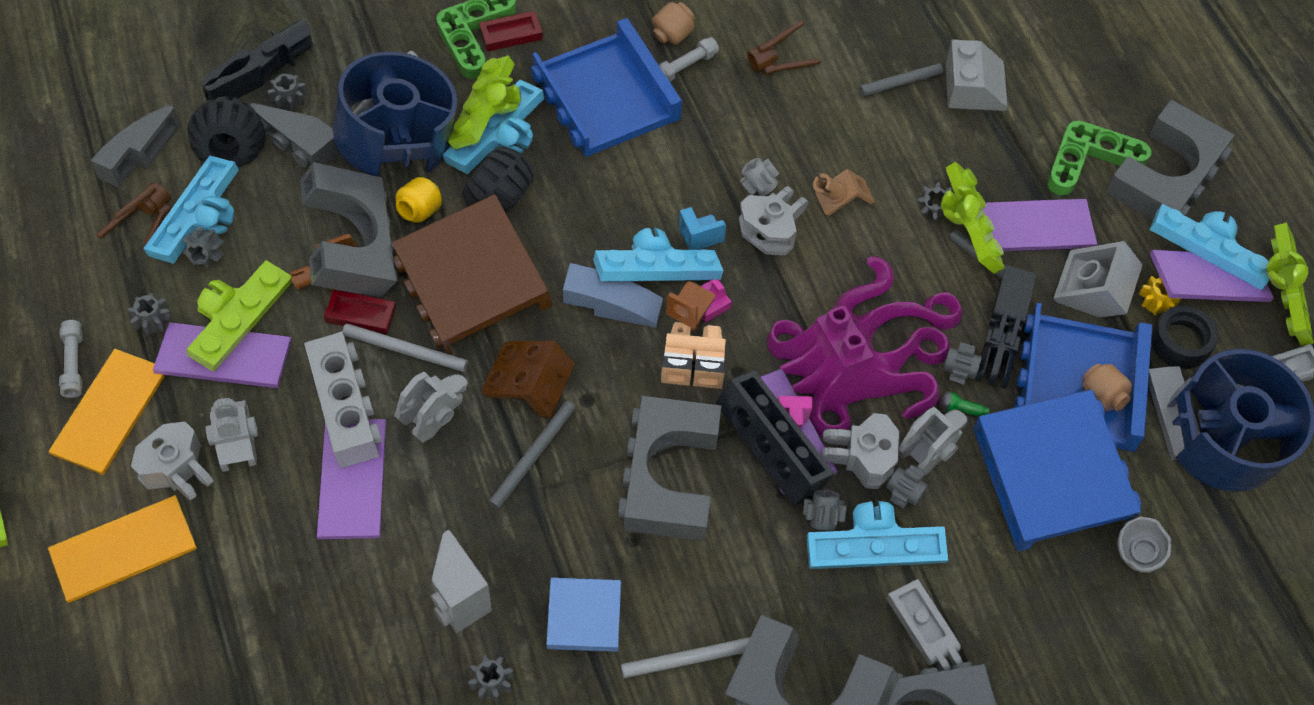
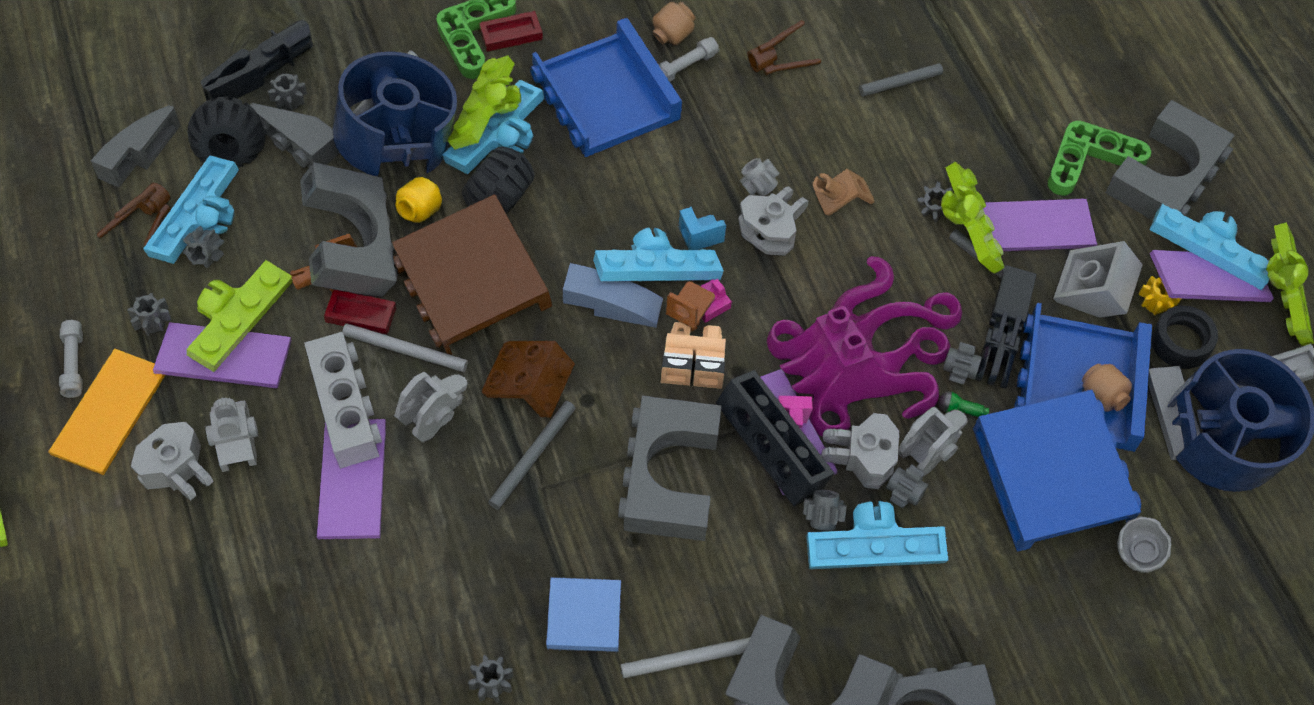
(121, 549): light orange piece -> none
(458, 586): light grey slope -> none
(925, 625): light grey hinge -> none
(975, 77): light grey slope -> none

